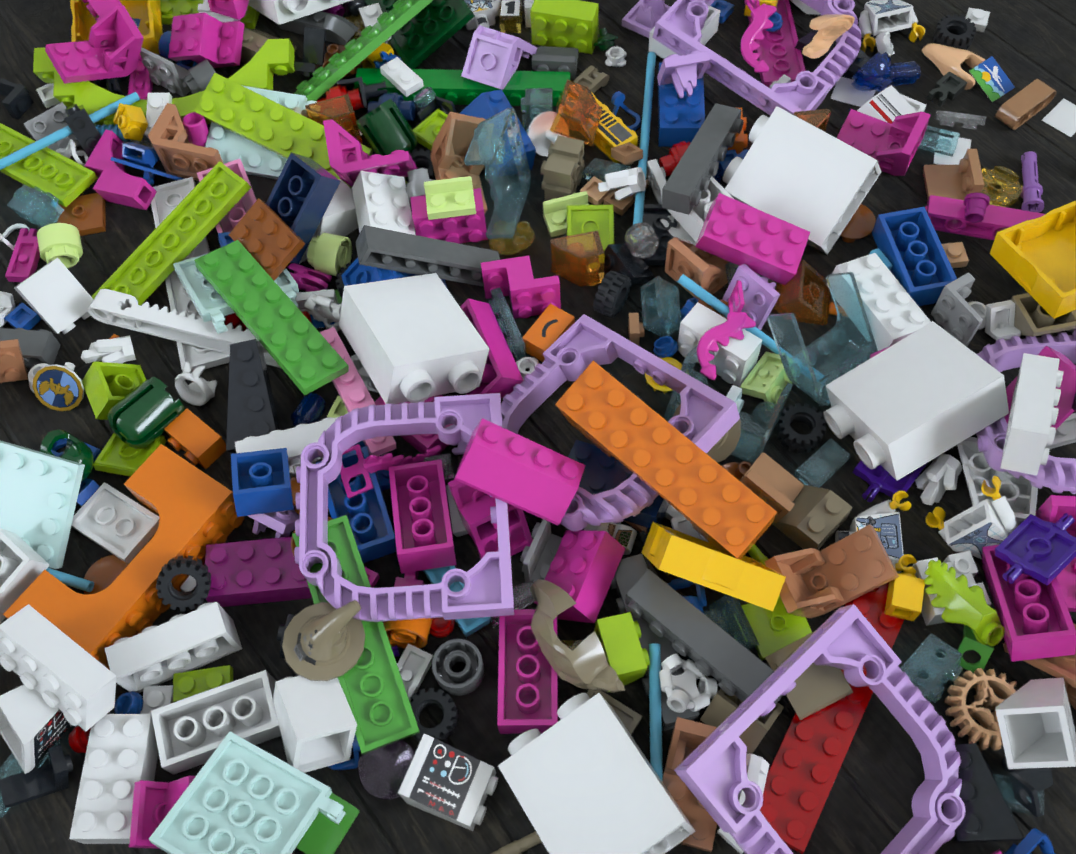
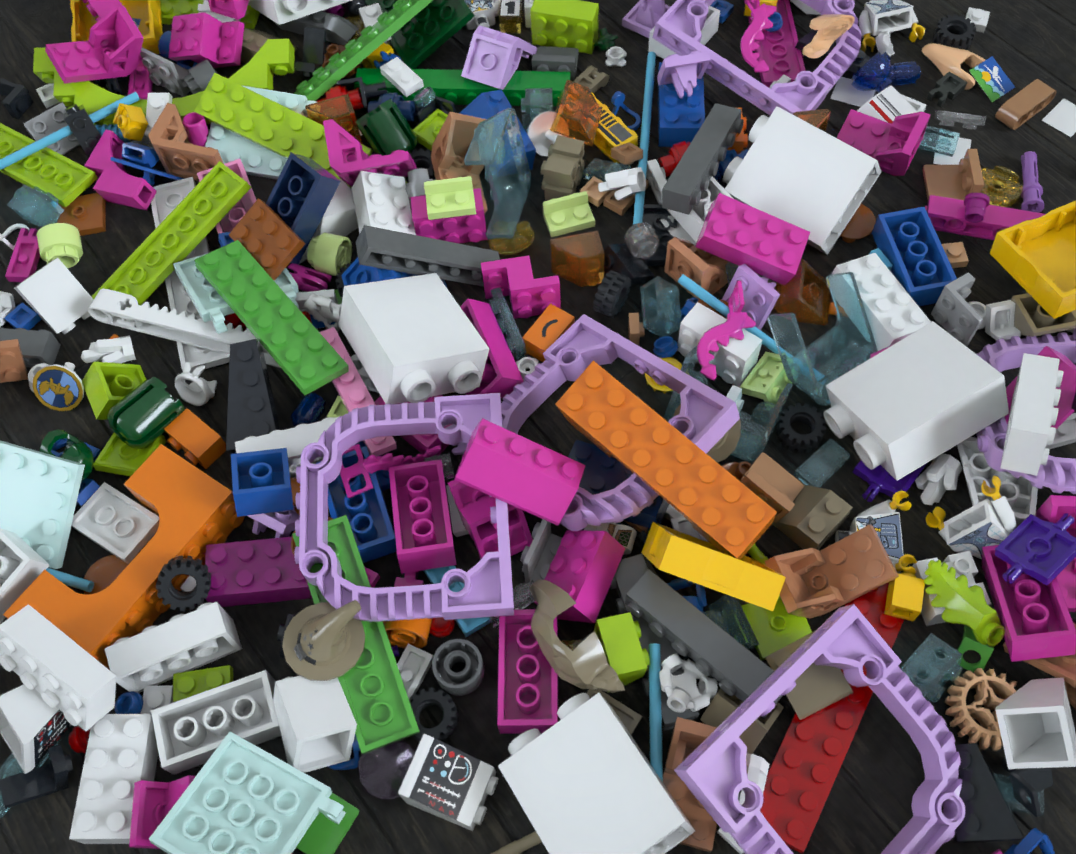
(67, 153): white piece -> none
(592, 218): lime plate -> none

